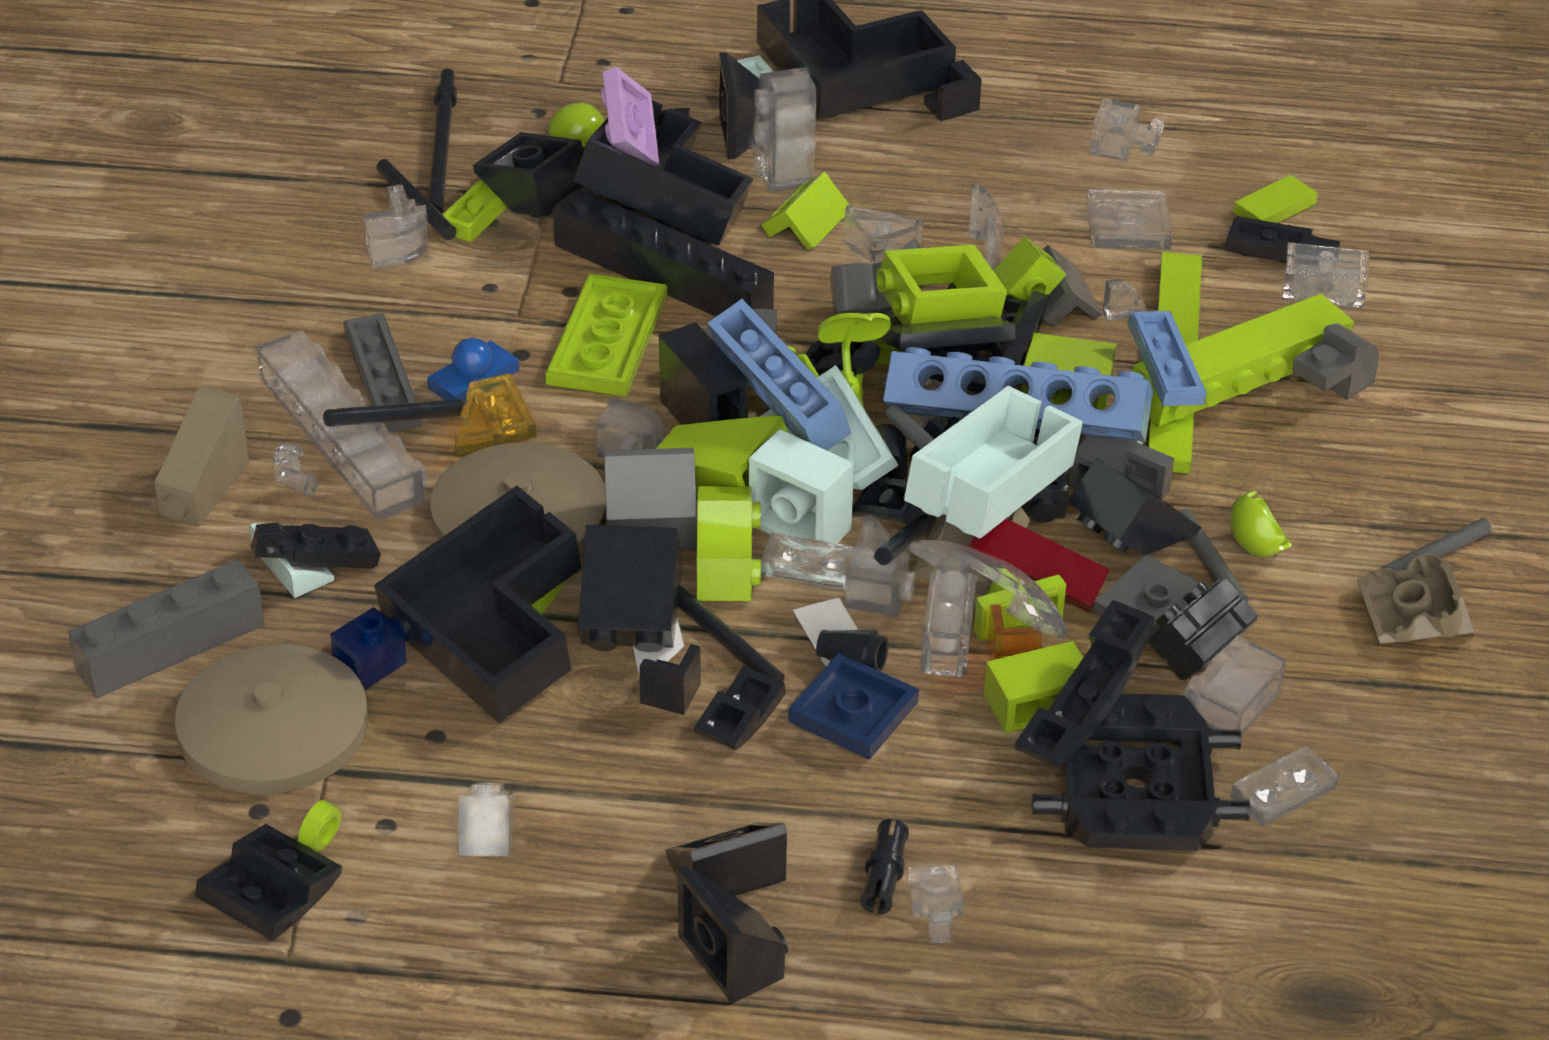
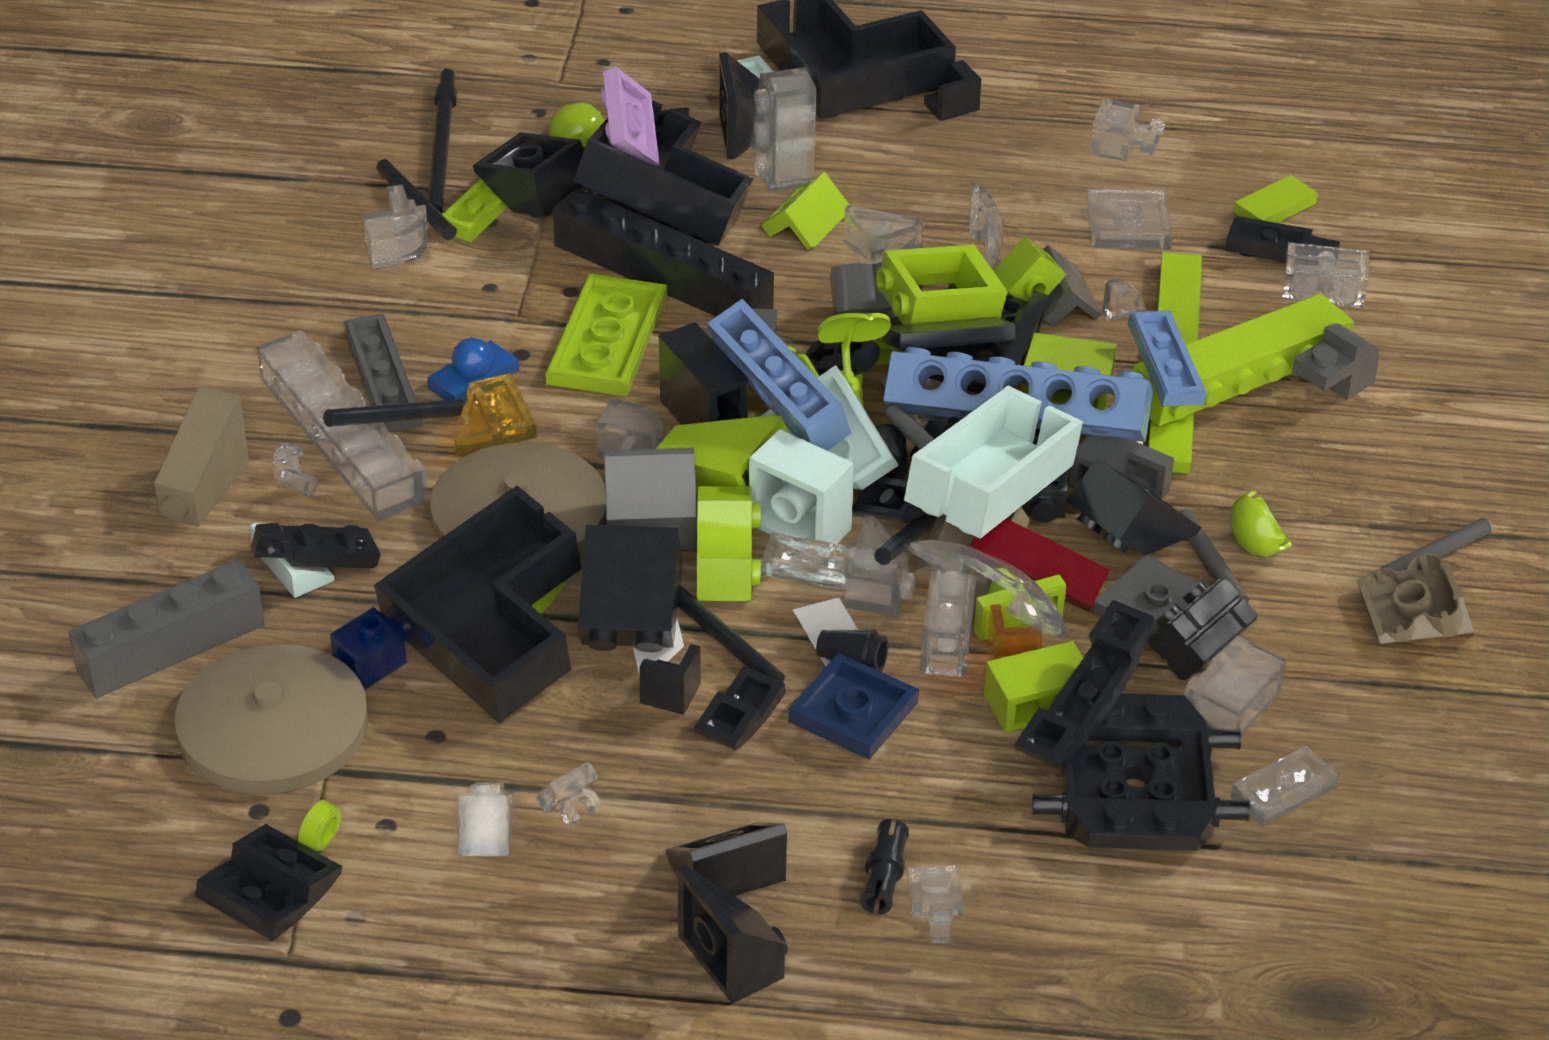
(570, 789): none -> clear tile

